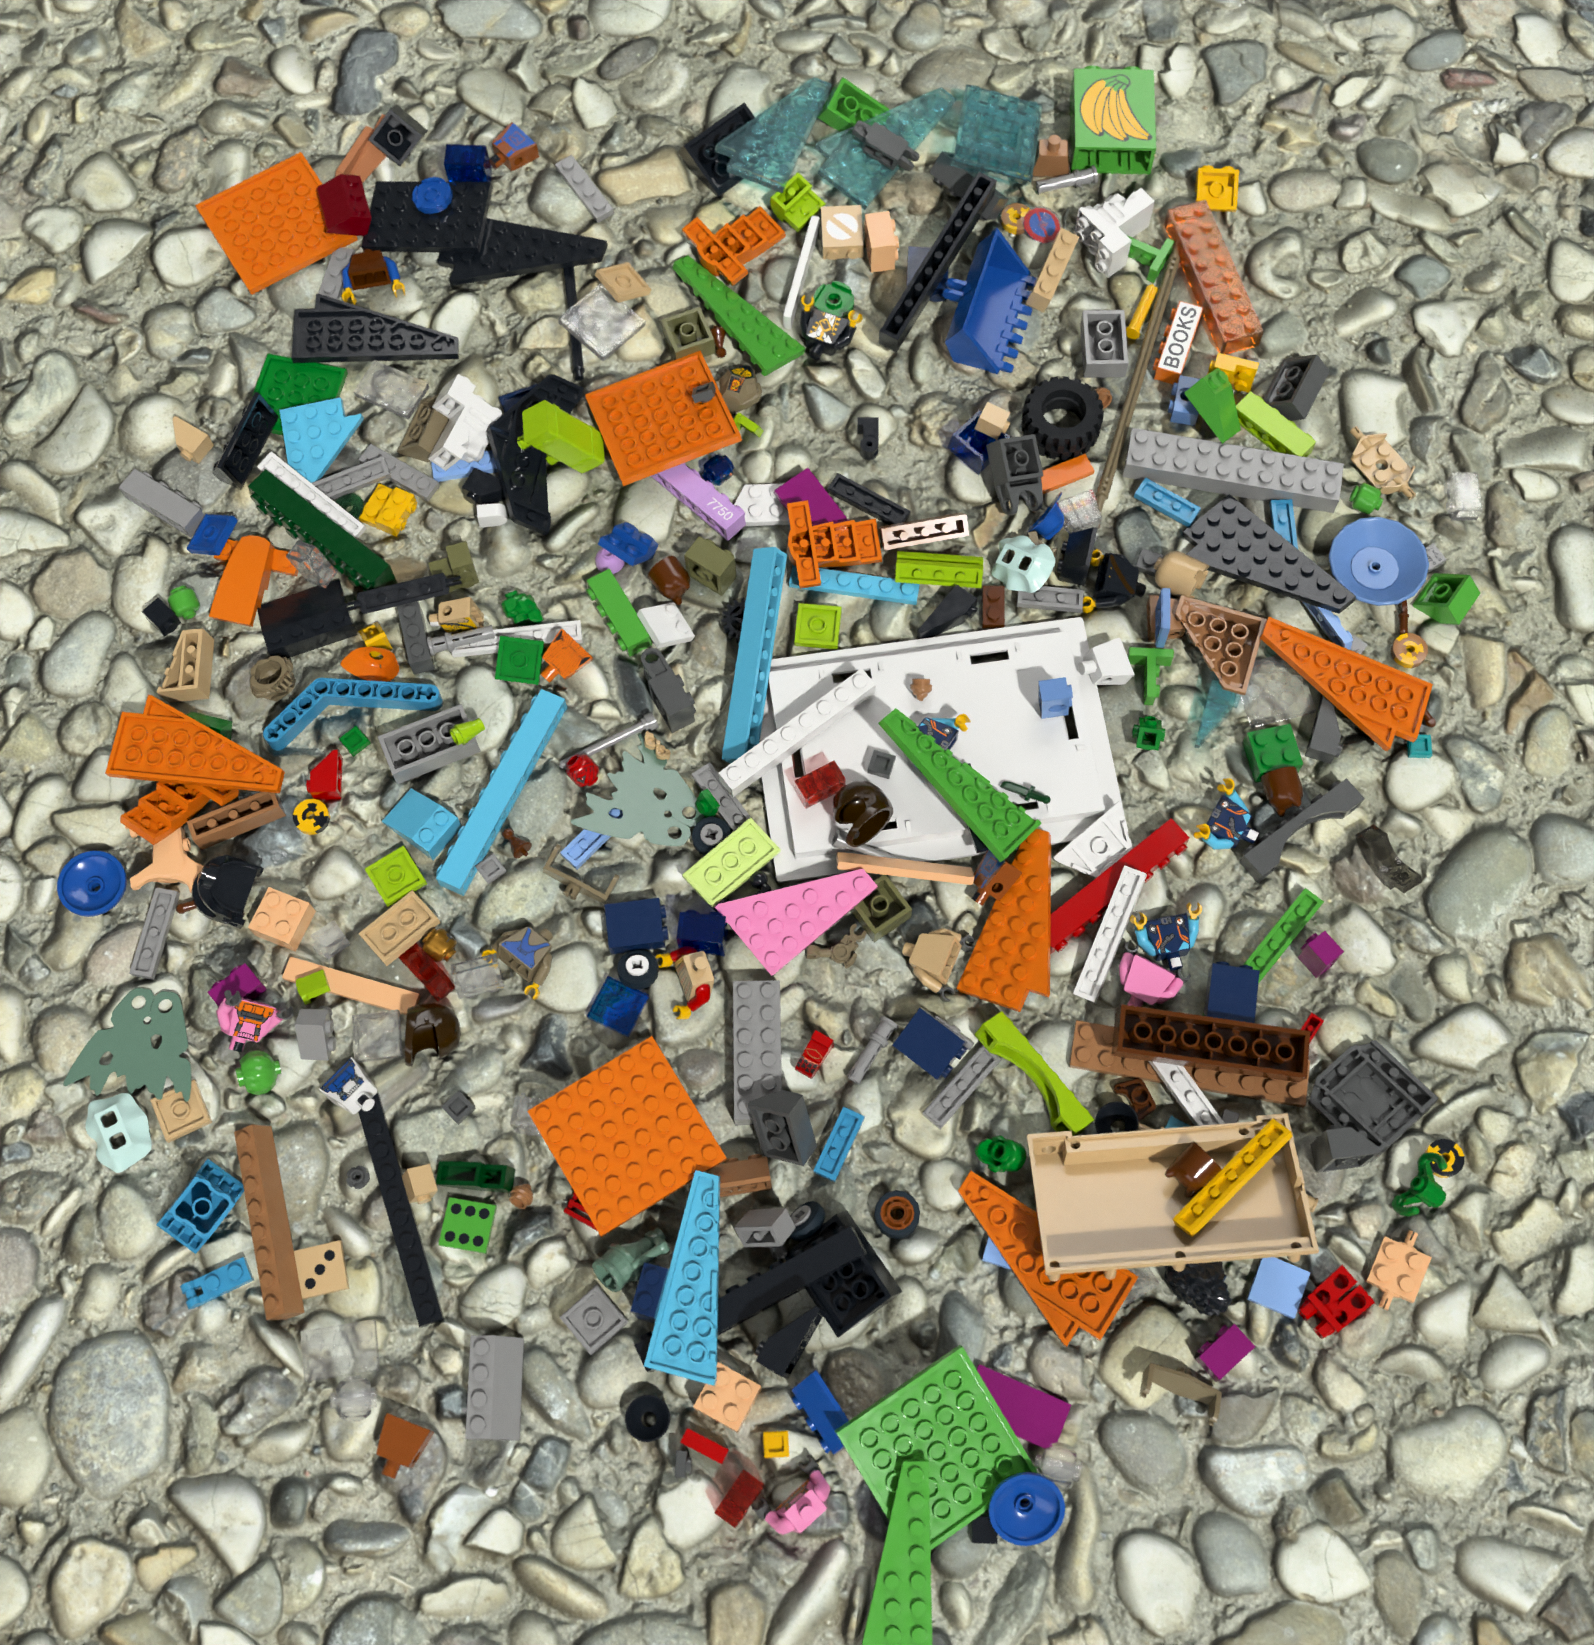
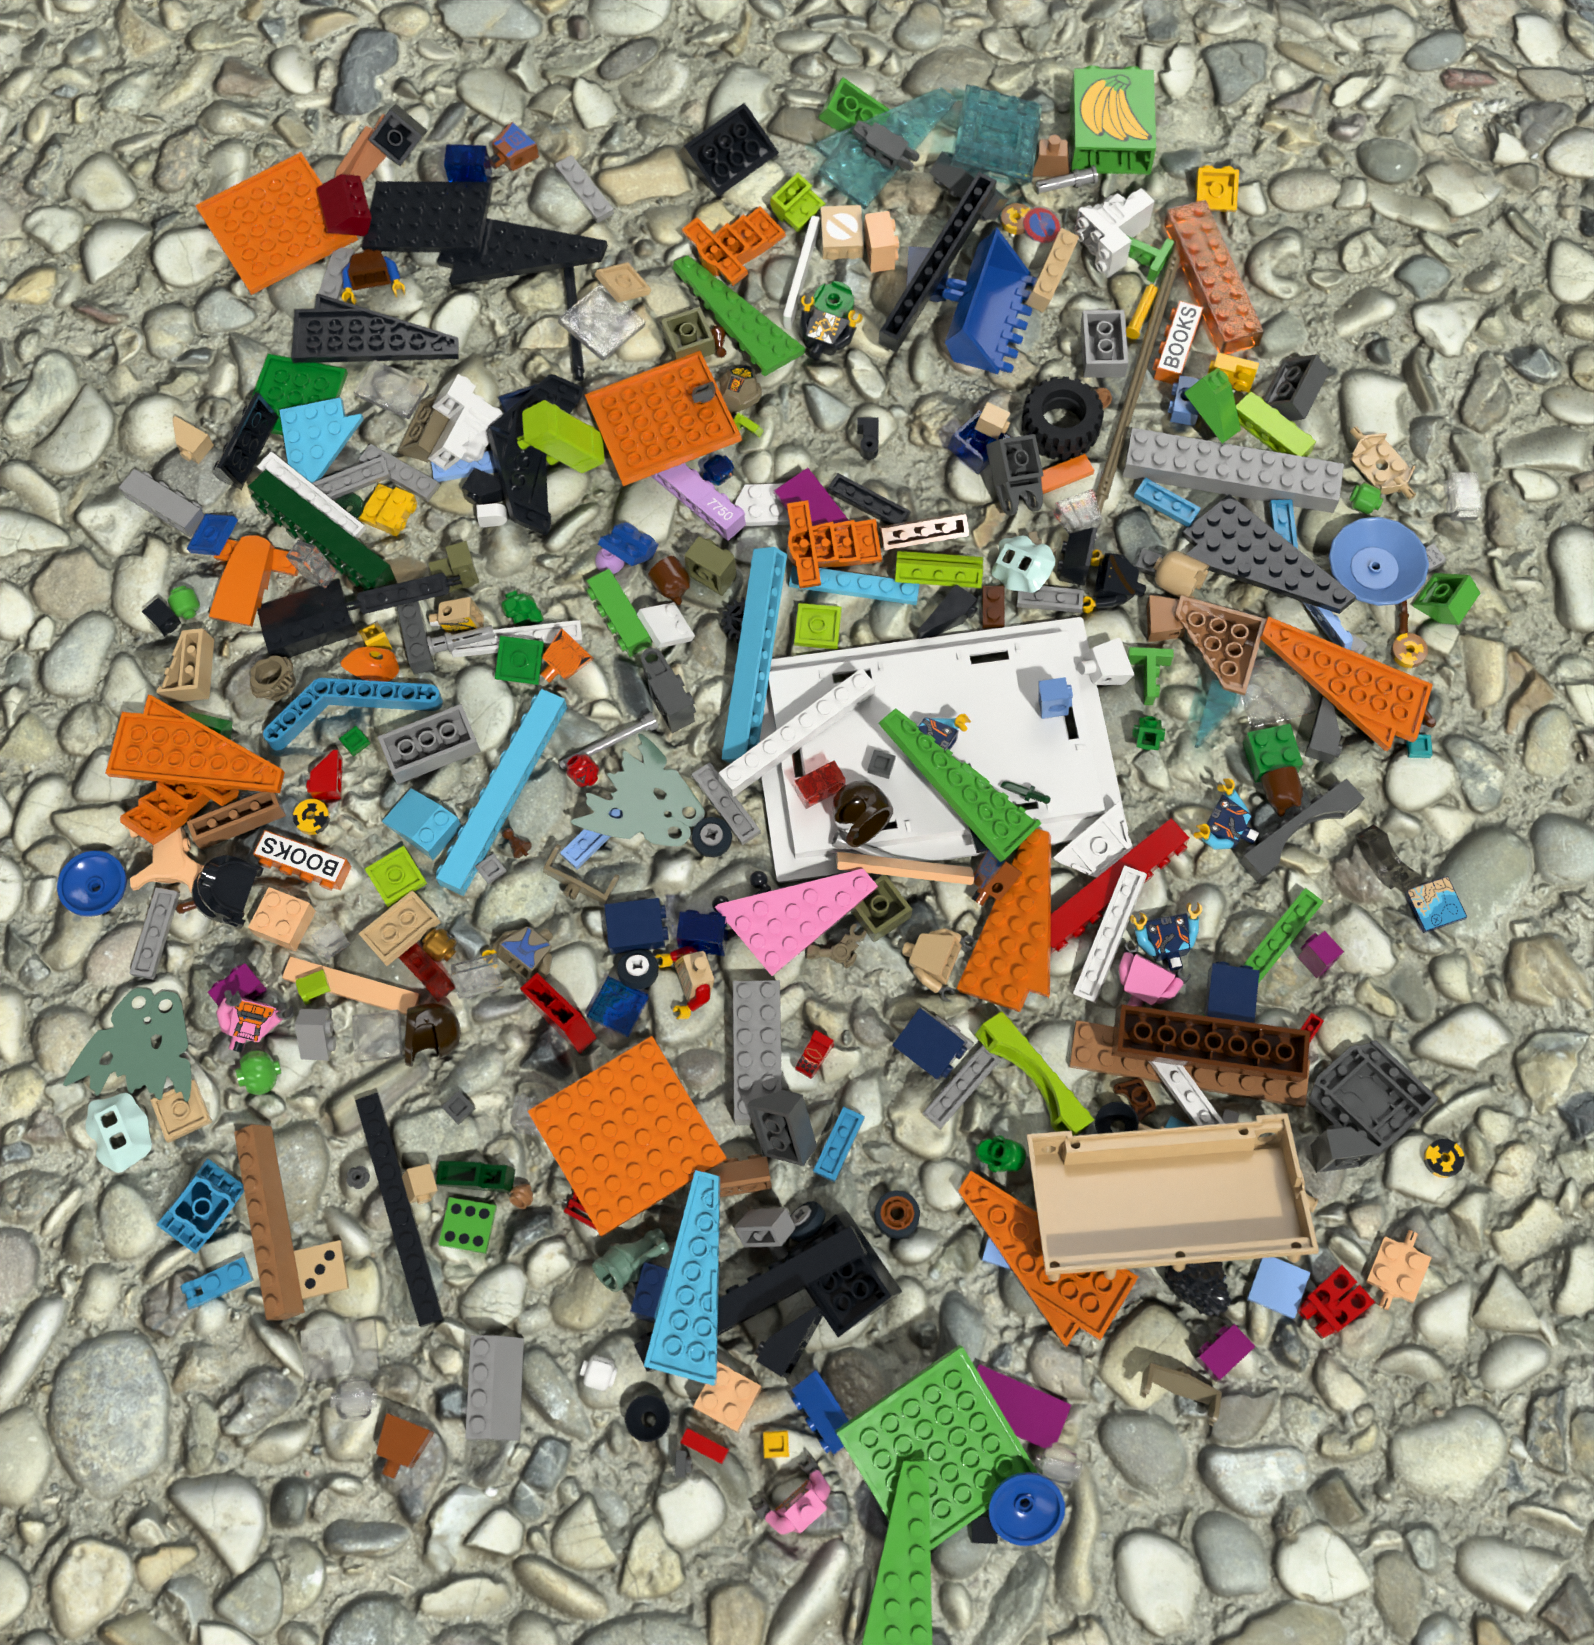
(302, 860): none -> brick
(350, 1088): torso -> none
(432, 195): blue tile -> none
(464, 732): lime cone -> none
(558, 1013): none -> red brick
(594, 1320): light grey tile -> none
(598, 1372): none -> white head
(654, 744): tan piece -> none
(707, 804): green plate -> none
(731, 863): yellowish green tile -> none
(739, 1499): clear red brick -> none
(773, 141): clear light blue wing -> none
(877, 1041): light grey pin -> none
(921, 688): medium nougat plate -> none
(1050, 522): blue piece -> none
(1162, 618): medium blue tile -> none
(1193, 1169): reddish brown piece -> none
(1232, 1177): yellow plate -> none
(1422, 1187): green piece -> none
(1435, 904): none -> tile

